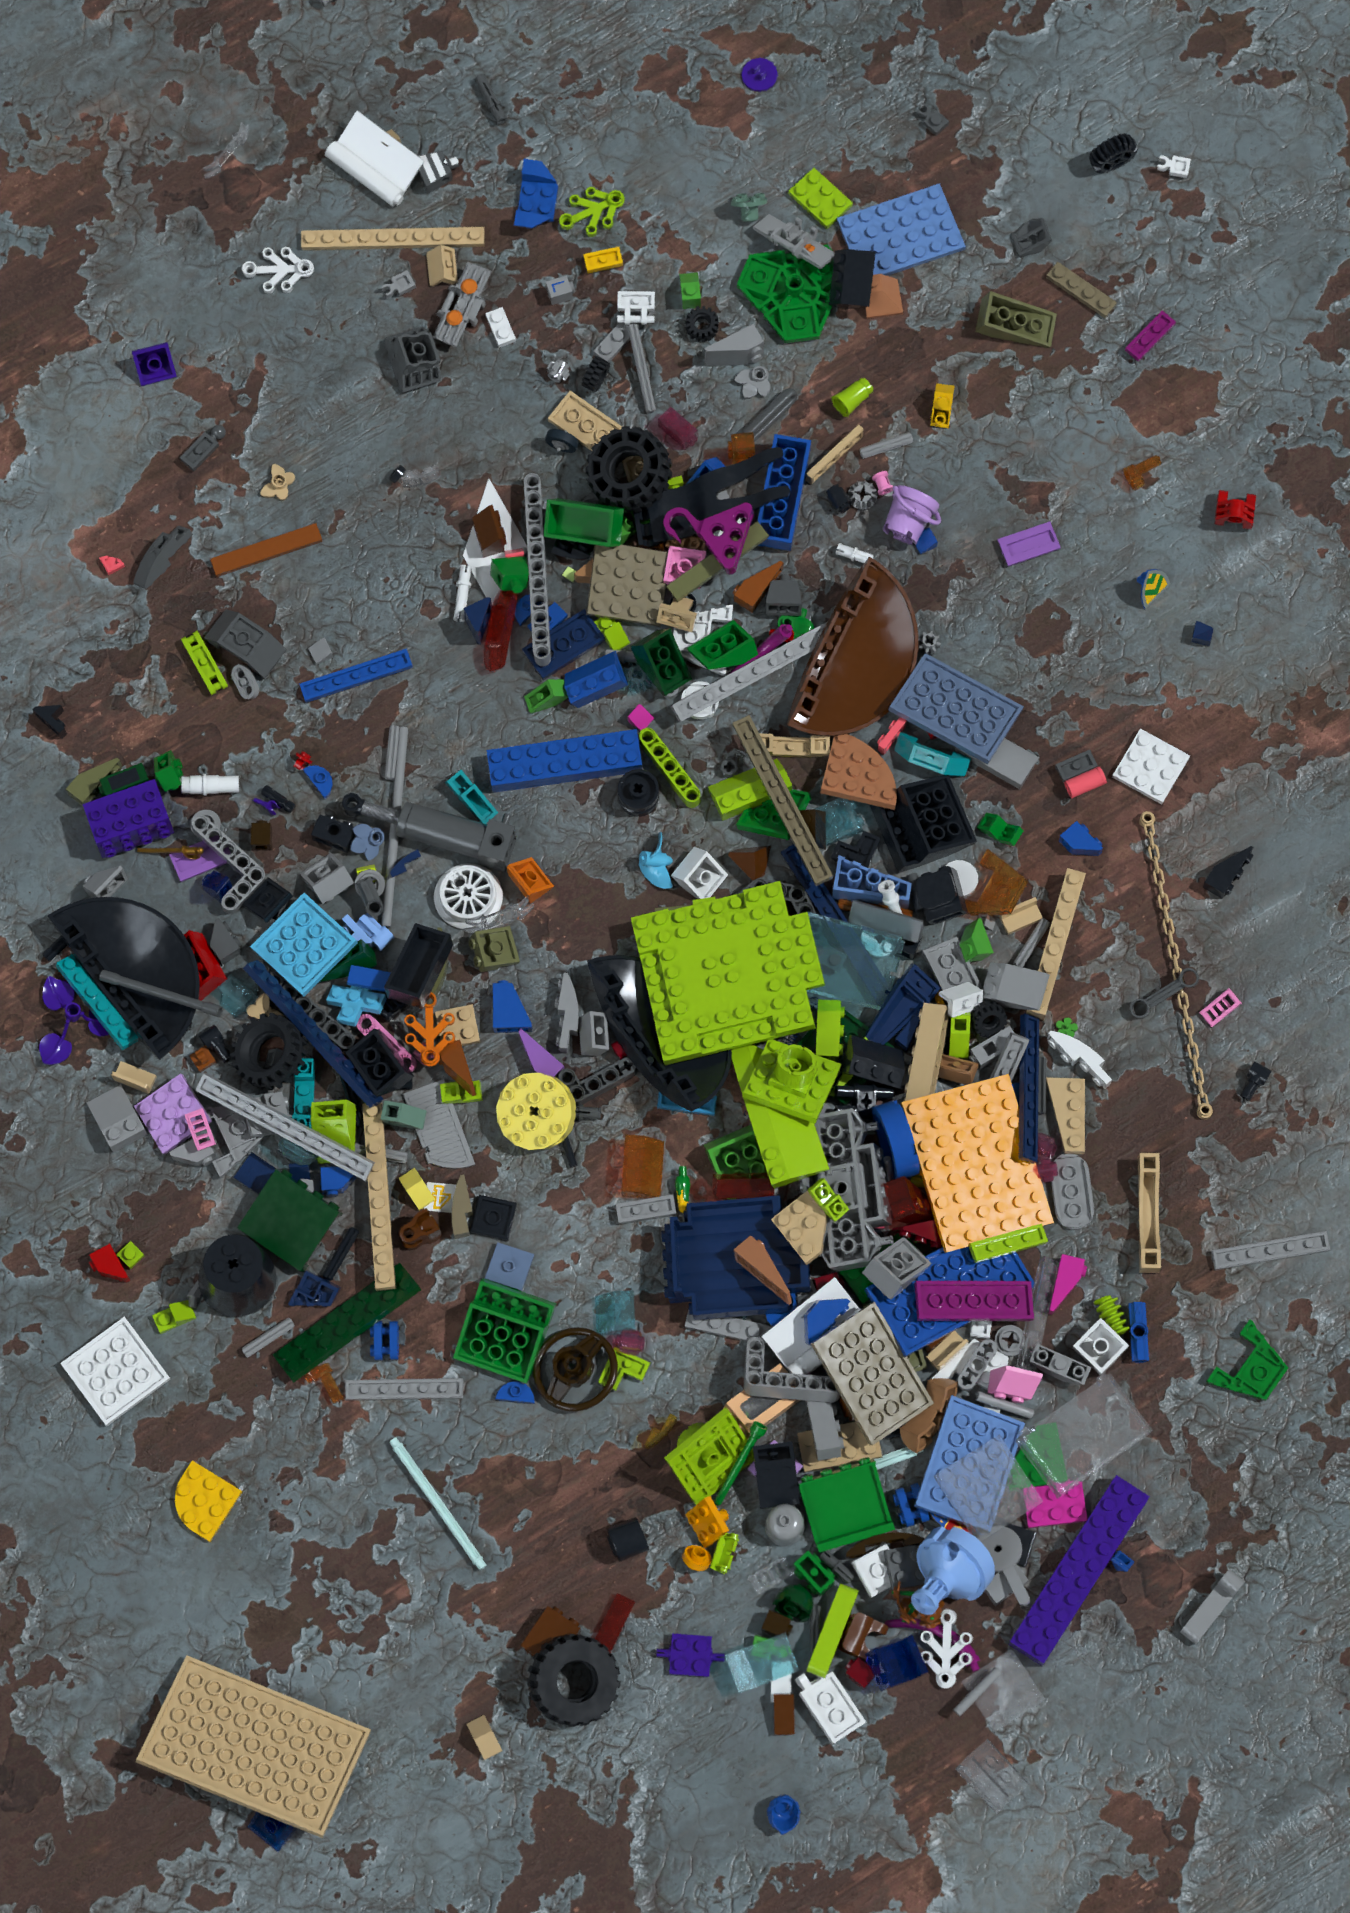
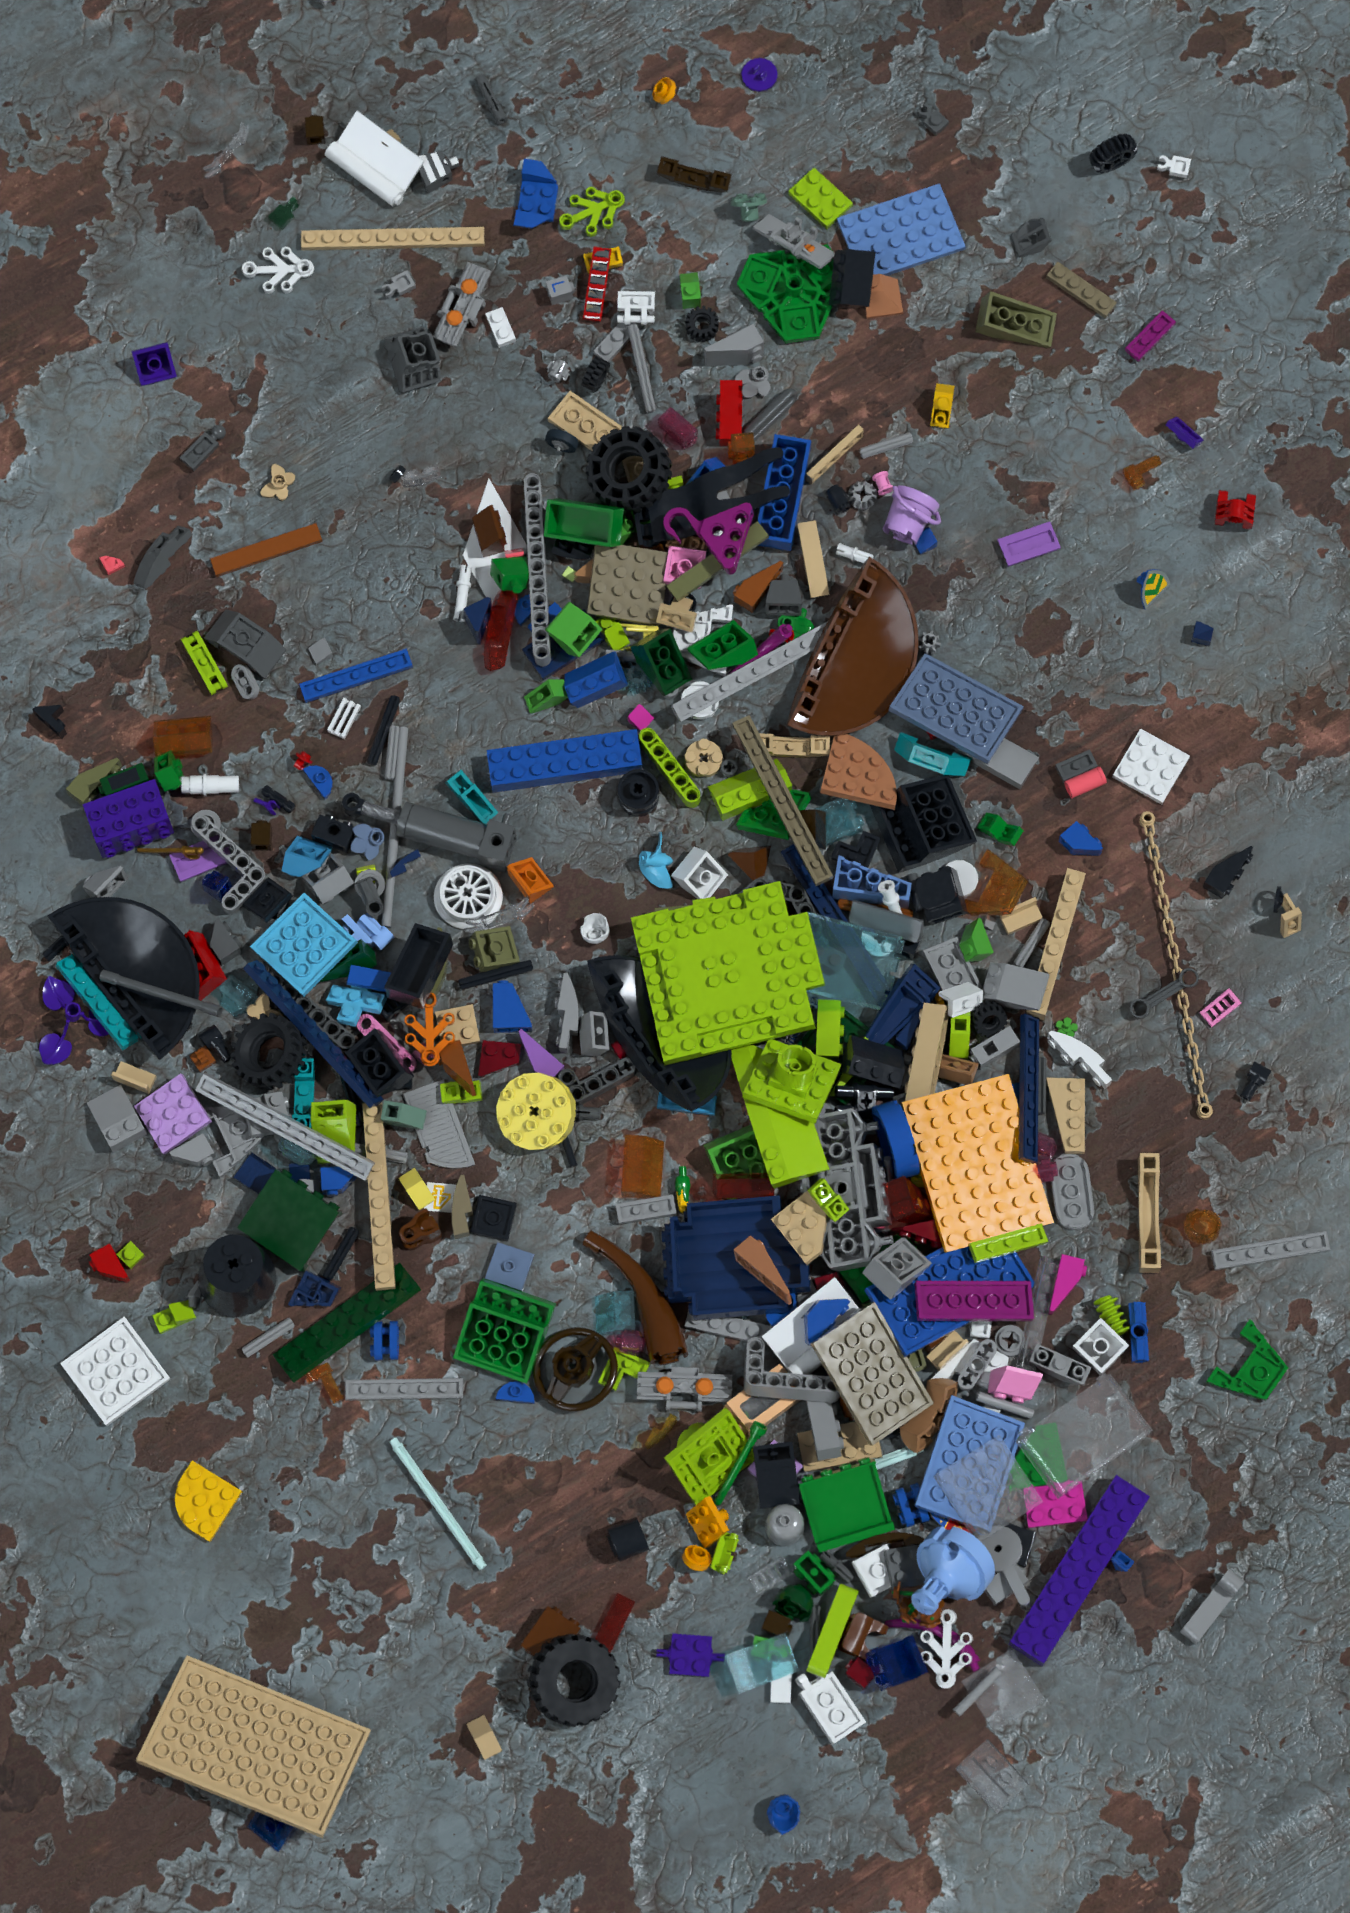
(183, 736): none -> clear orange slope
(201, 1146): bright pink slope -> none
(283, 215): none -> clear green plate
(304, 856): none -> dark azure slope
(315, 130): none -> dark brown brick
(351, 704): none -> white tile
(383, 730): none -> black axle
(442, 265): tan panel -> none
(496, 974): none -> black axle
(498, 1056): none -> dark red wing
(573, 630): none -> bright green slope
(595, 928): none -> white hair
(597, 284): none -> tile
(646, 629): none -> light yellow plant
(659, 1324): none -> reddish brown brick
(664, 90): none -> light orange plate
(684, 1380): none -> light grey piece
(693, 177): none -> dark brown slope
(703, 768): none -> tan plate
(730, 410): none -> red wedge
(784, 1714): reddish brown tile -> none
(813, 559): none -> tan slope
(852, 397): lime plant -> none
(887, 740): coral plate -> none
(1010, 1056): light grey plate -> none
(1184, 432): none -> dark purple plate
(1202, 1226): none -> clear orange piece
(1292, 918): none -> tan piece

